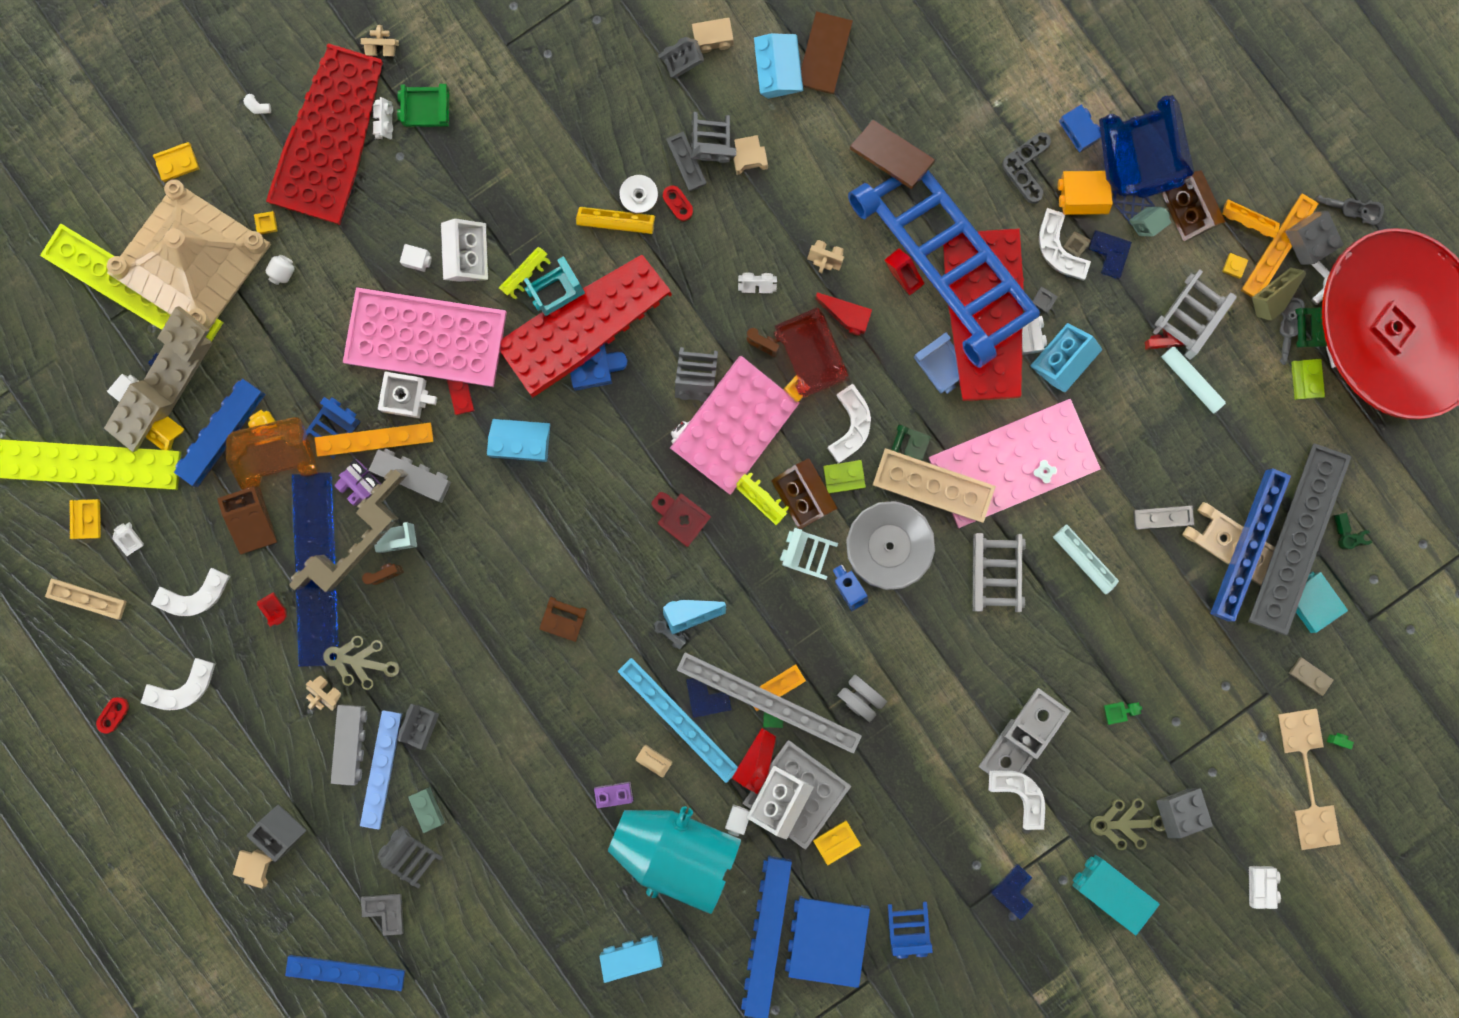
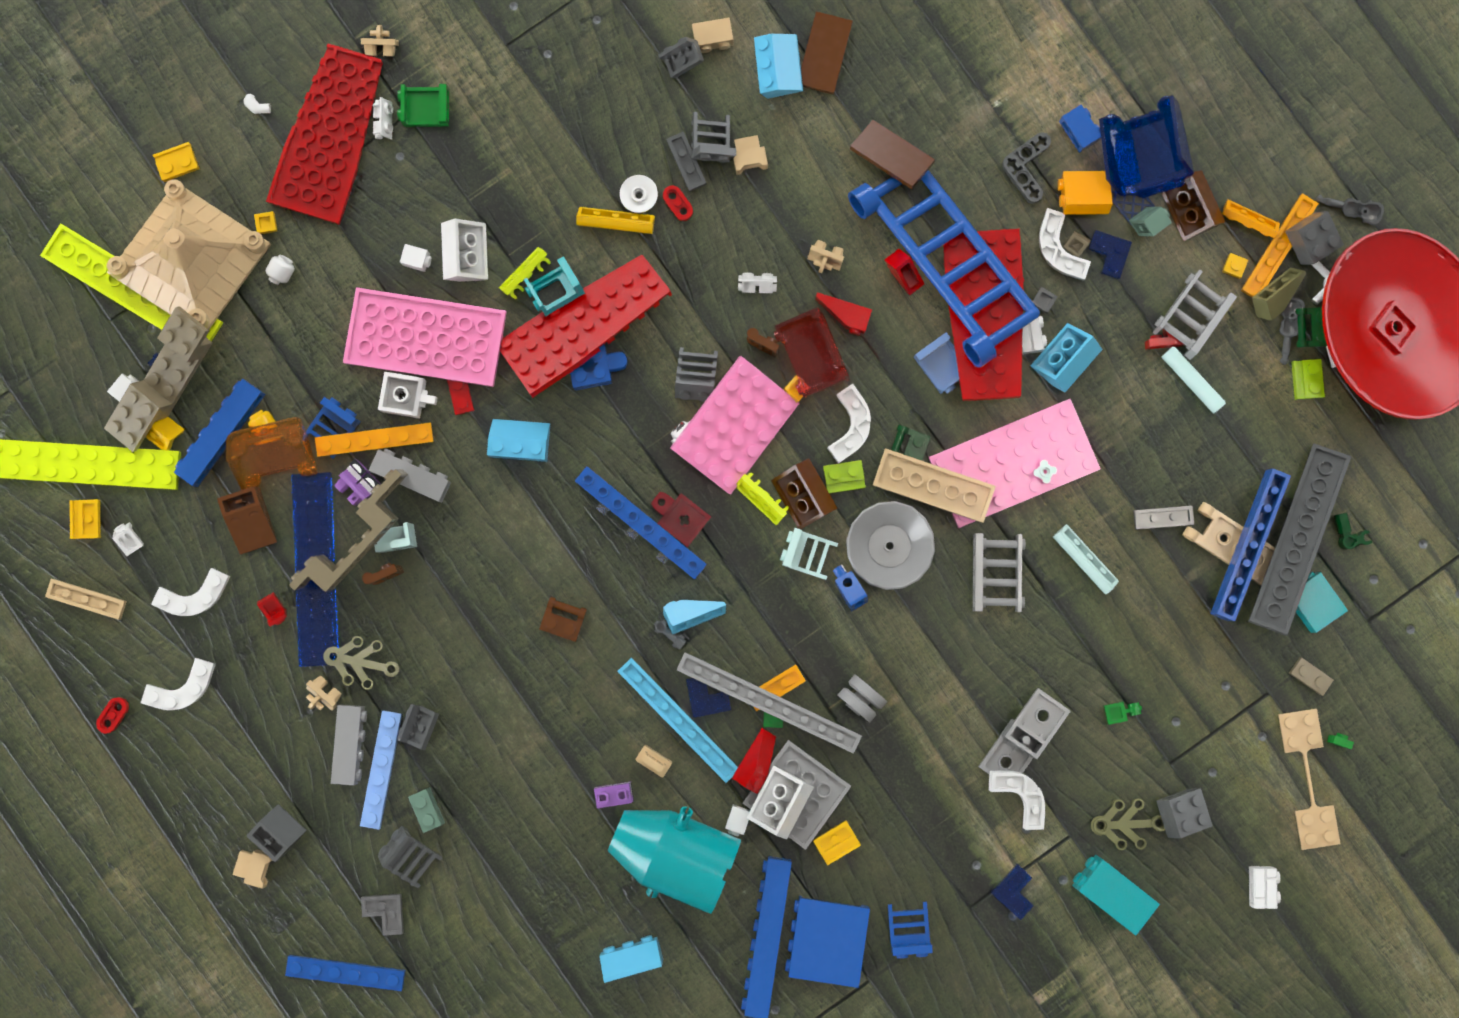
(640, 523): none -> blue piece

